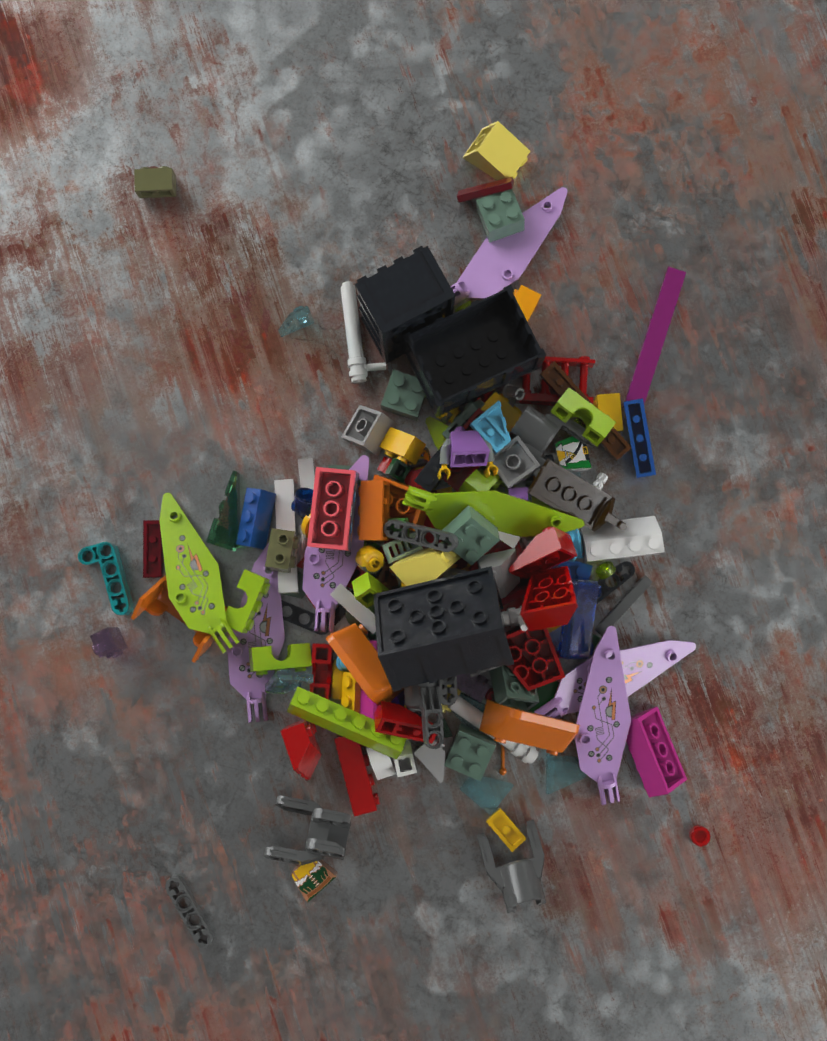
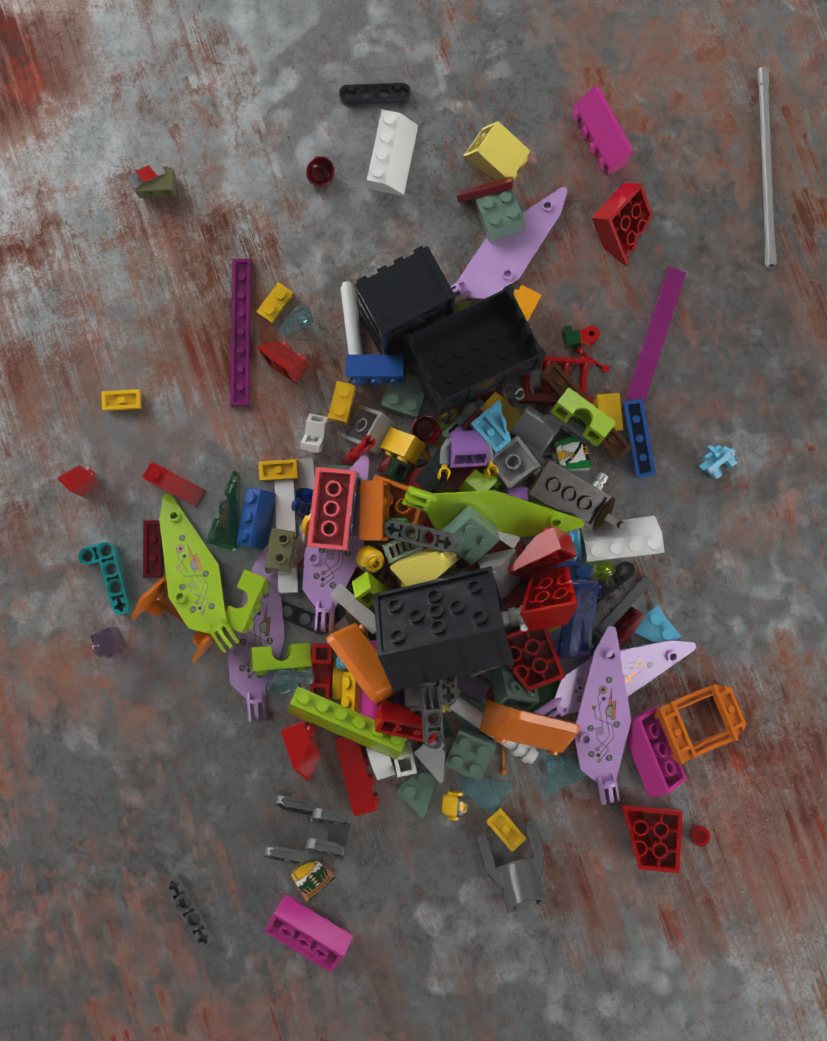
(79, 480): none -> red slope
(121, 400): none -> yellow plate
(146, 174): none -> sticker
(173, 484): none -> red slope
(241, 333): none -> magenta tile
(275, 303): none -> yellow plate
(278, 470): none -> yellow plate
(284, 360): none -> red slope
(308, 933): none -> dark pink slope
(314, 433): none -> white brick
(320, 171): none -> dark red hair
(342, 403): none -> yellow brick
(356, 452): none -> red pin
(374, 89): none -> black beam
(375, 369): none -> blue brick
(392, 153): none -> white slope
(418, 790): none -> sand green wing
(426, 429): none -> dark red hair
(454, 805): none -> yellow head
(580, 337): none -> leg
(602, 131): none -> dark pink slope
(605, 368): none -> red hinge
(622, 220): none -> red wedge
(627, 624): none -> dark red tile
(655, 836): none -> red wedge
(656, 627): none -> medium azure wing
(677, 734): none -> orange wedge
(717, 457): none -> medium azure hips
(770, 250): none -> light grey piece

